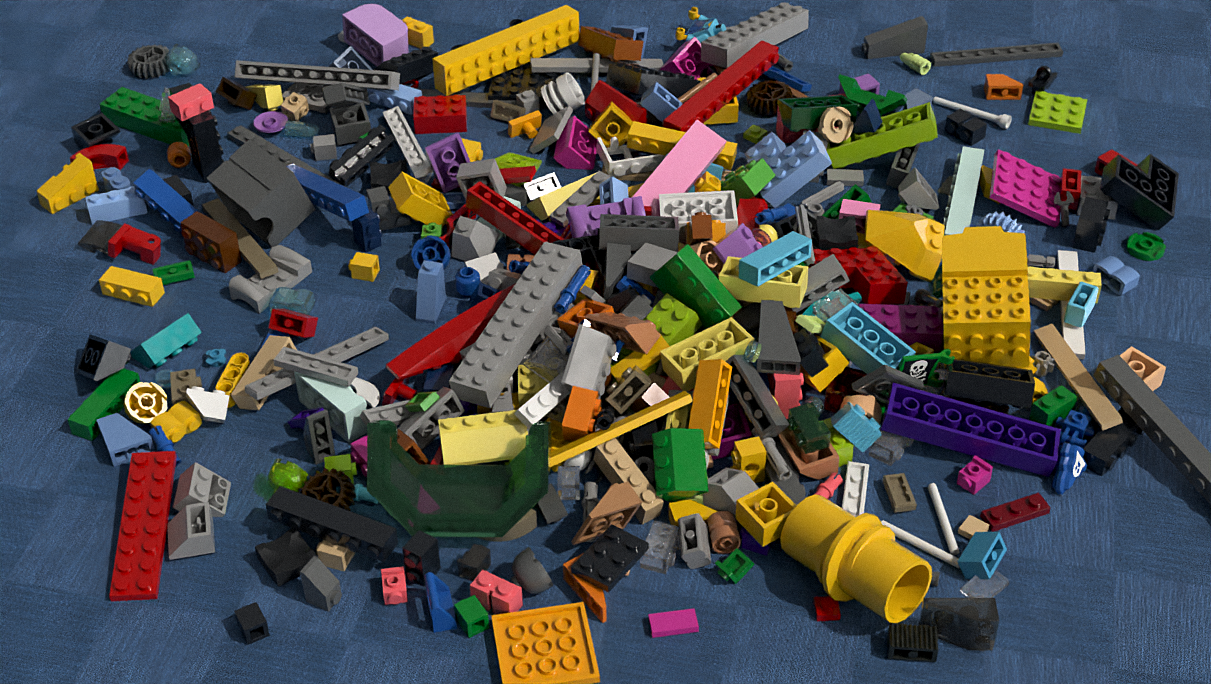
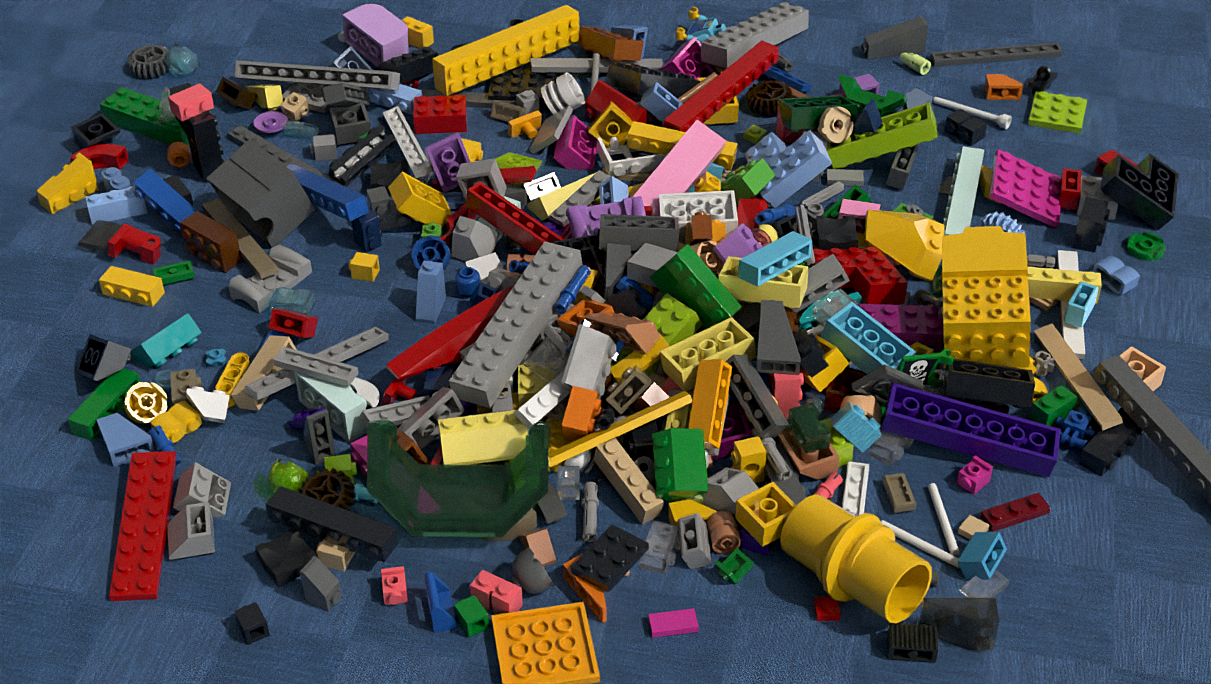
(421, 557): black brick -> none
(422, 401): bright green tile -> none
(474, 561): clear smoke brick -> none
(540, 544): none -> nougat slope
(614, 508): medium nougat slope -> none
(637, 307): dark grey brick -> none
(752, 351): clear light blue tile -> none
(811, 323): yellowish green tile -> none
(917, 191): light grey slope -> none
(1064, 207): dark grey bar -> none
(1068, 466): blue rock -> none

